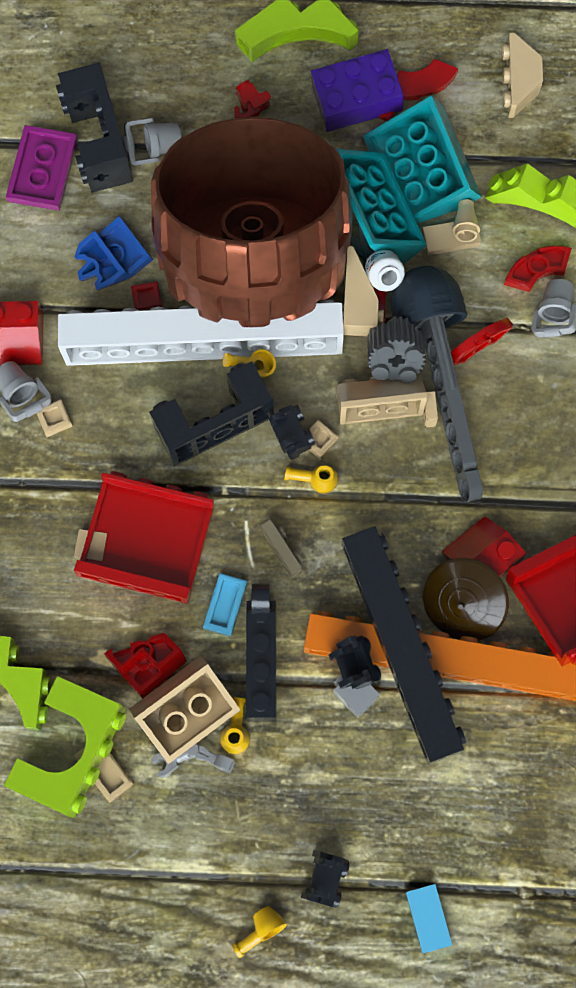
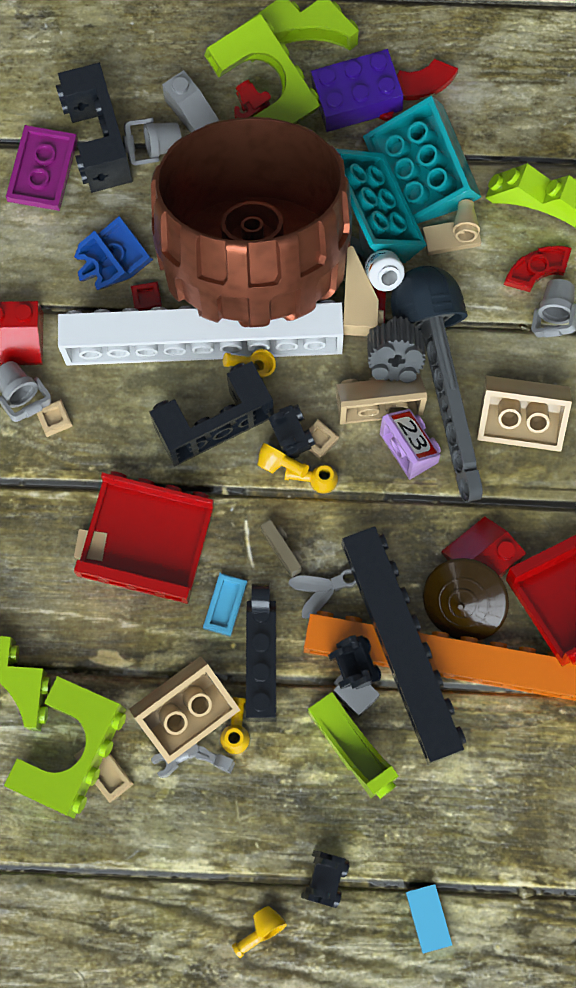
(147, 662): red slope -> none
(188, 102): none -> light grey slope
(257, 42): none -> lime arch
(272, 459): none -> yellow bar
(323, 590): none -> light grey piece
(353, 747): none -> lime arch
(409, 442): none -> lavender slope
(430, 412): tan tile -> none
(480, 340): red tile -> none
(521, 75): tan slope -> none
(524, 413): none -> tan slope

